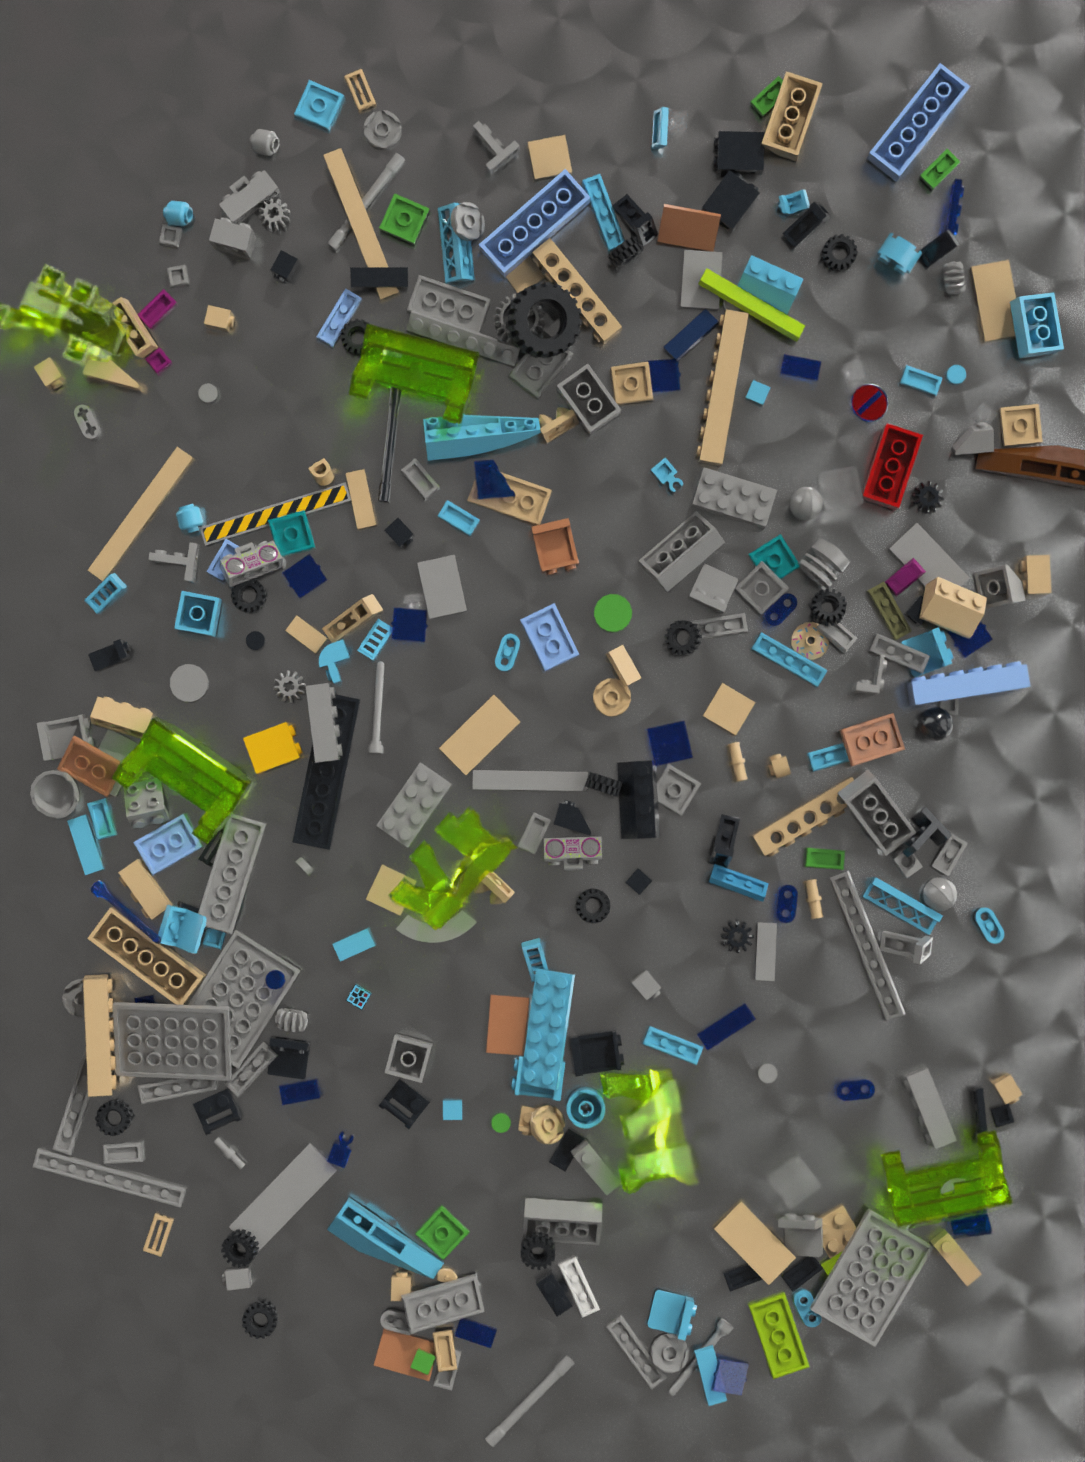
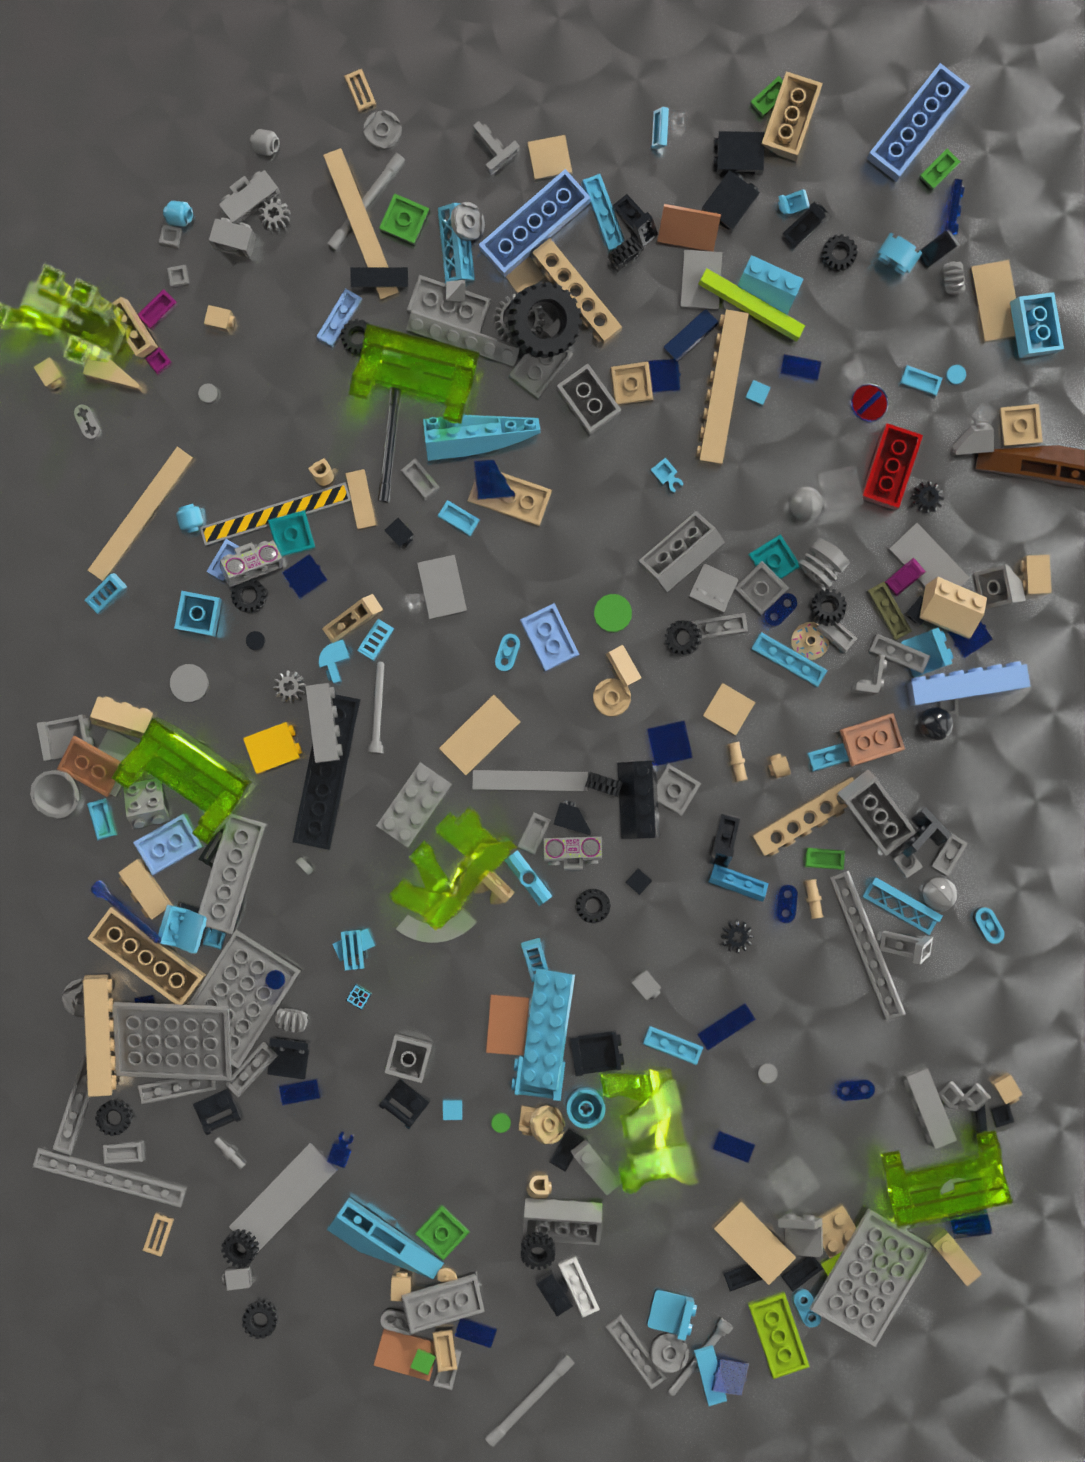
(85, 844): medium azure tile -> none
(110, 655): black bracket -> none
(180, 559): light grey bracket -> none
(284, 267): black brick -> none
(306, 634): tan tile -> none
(319, 105): medium azure tile -> none
(360, 950): none -> medium azure tile
(384, 883): tan tile -> none
(409, 624): clear blue piece -> none
(455, 290): none -> light grey slope
(536, 888): none -> medium azure piece
(539, 1187): none -> tan plate
(552, 428): tan tile -> none
(555, 546): nougat panel -> none
(733, 1146): none -> clear blue tile
(734, 498): light grey brick -> none
(765, 951): light grey tile -> none
(971, 1101): none -> light grey tile

